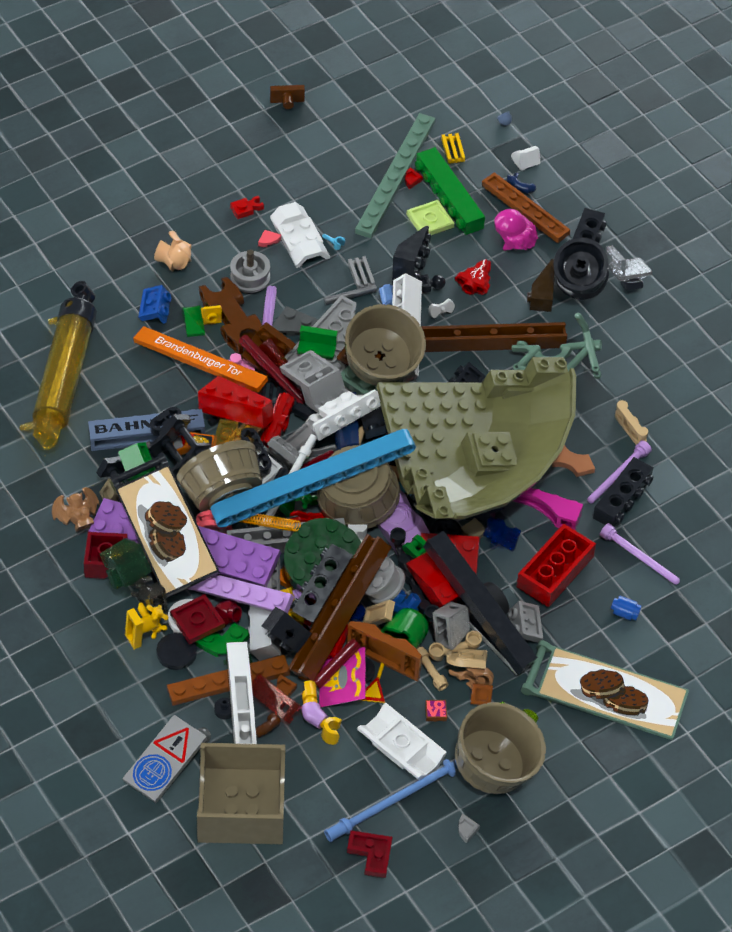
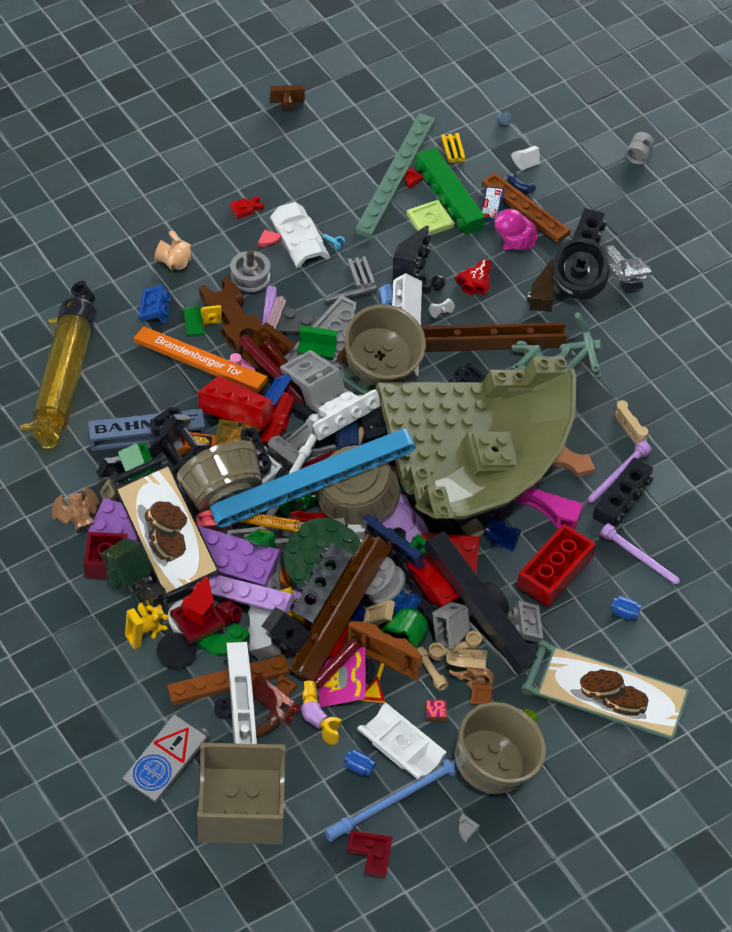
(199, 604): none -> red slope
(261, 538): none -> green slope
(276, 311): none -> axle
(277, 388): none -> blue tile
(359, 763): none -> blue brick
(398, 545): none -> dark blue plate
(492, 202): none -> tile
(640, 148): none -> light grey wheel

